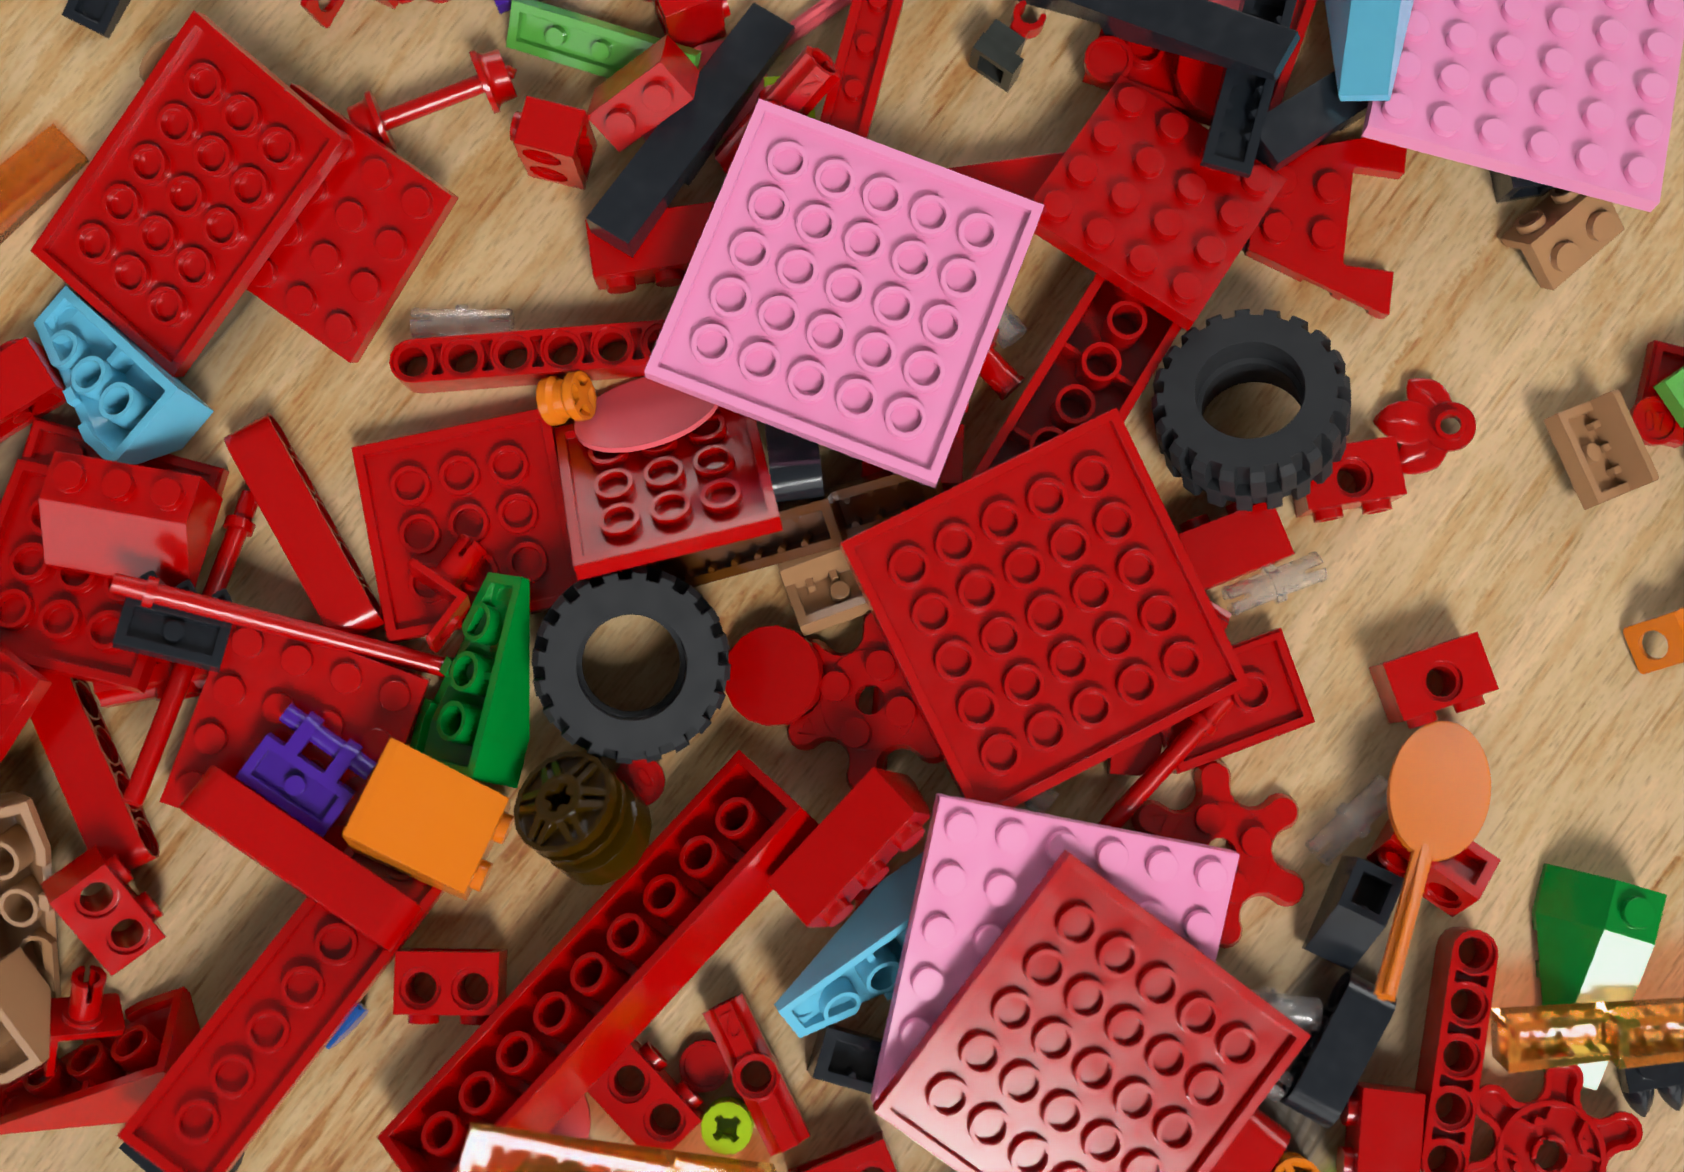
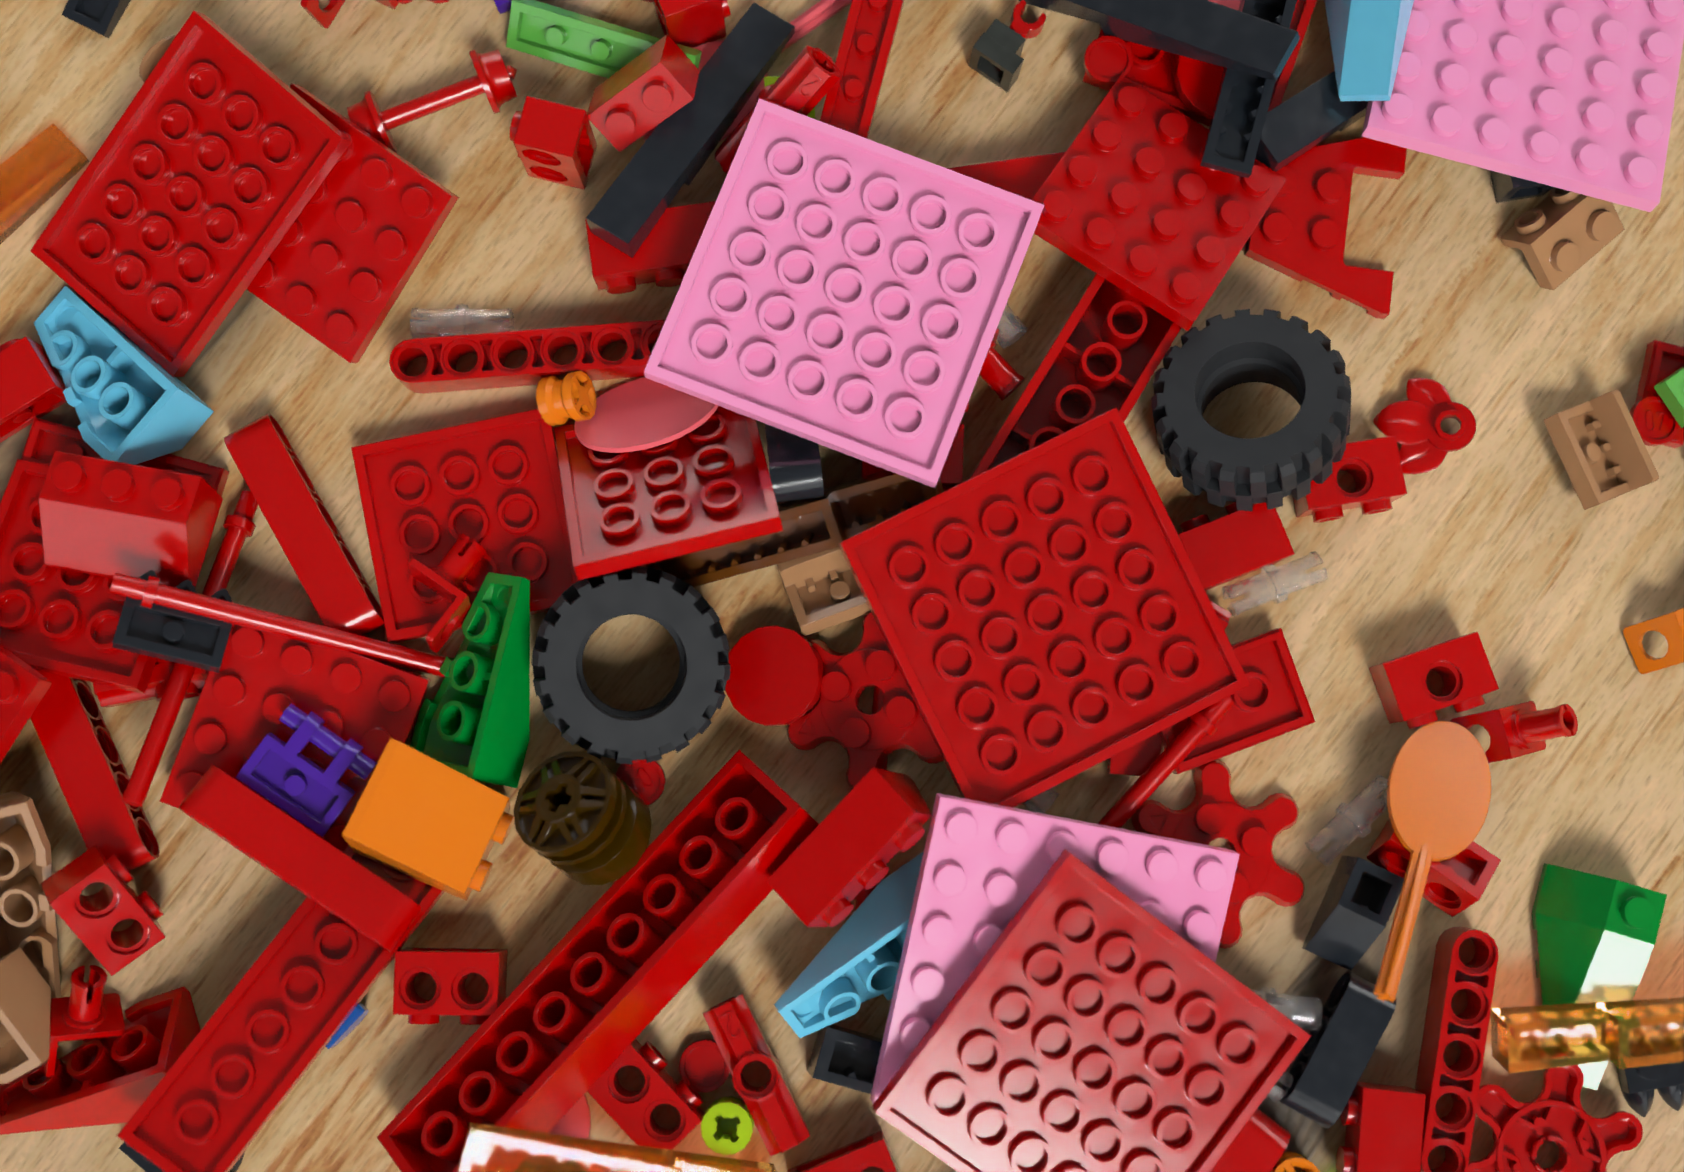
(1521, 728): none -> red bracket

